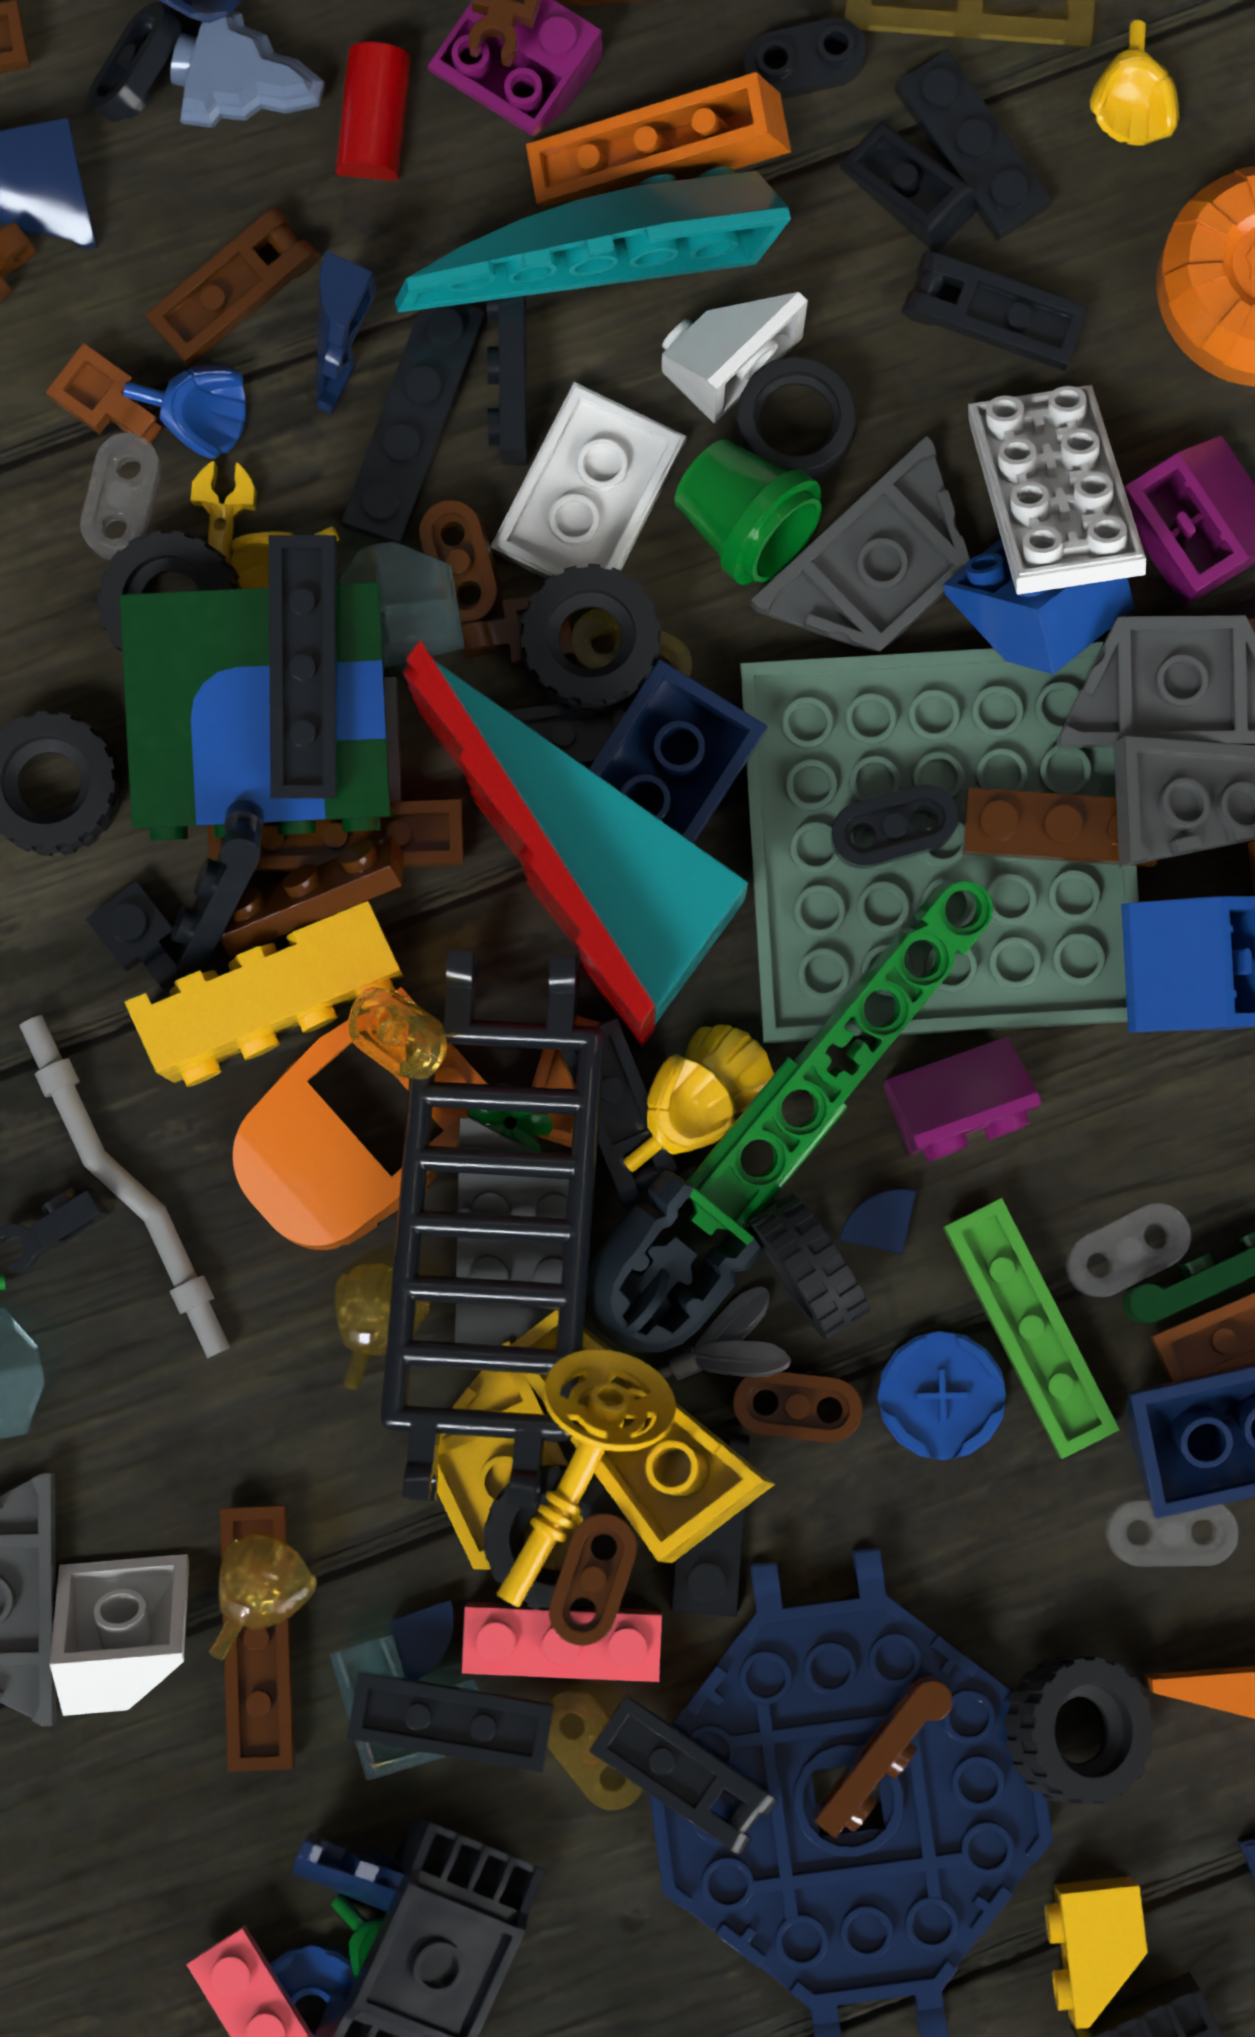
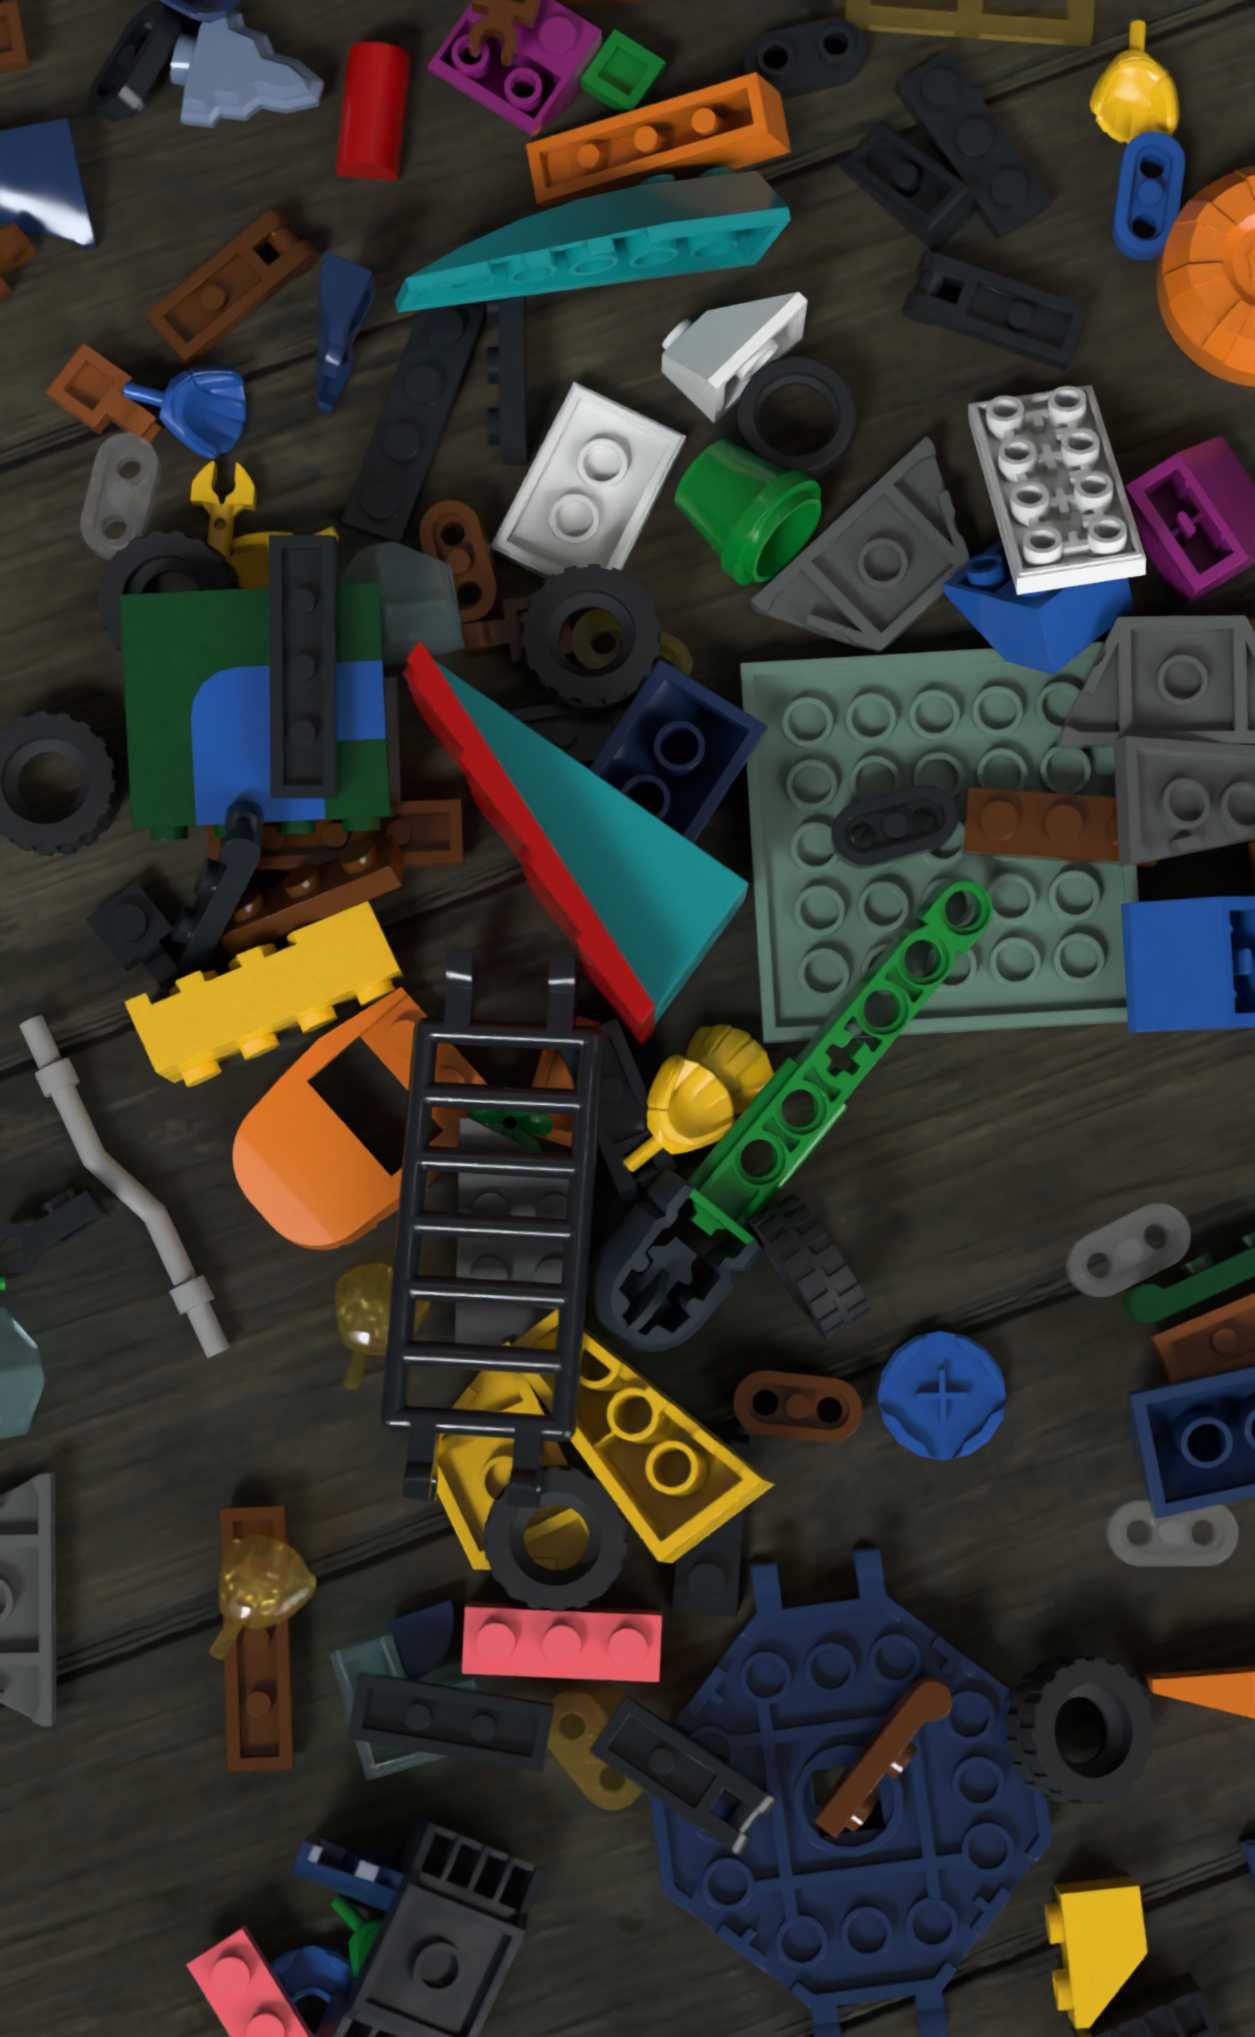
(117, 1630): white slope -> none
(397, 1033): clear yellow plate -> none
(593, 1578): reddish brown plate -> none
(603, 1423): yellow dish -> none
(622, 73): none -> green plate
(722, 1344): flat silver piece -> none
(881, 1221): dark blue tile -> none
(962, 1096): magenta slope -> none
(1031, 1329): bright green plate -> none
(1148, 199): none -> blue plate

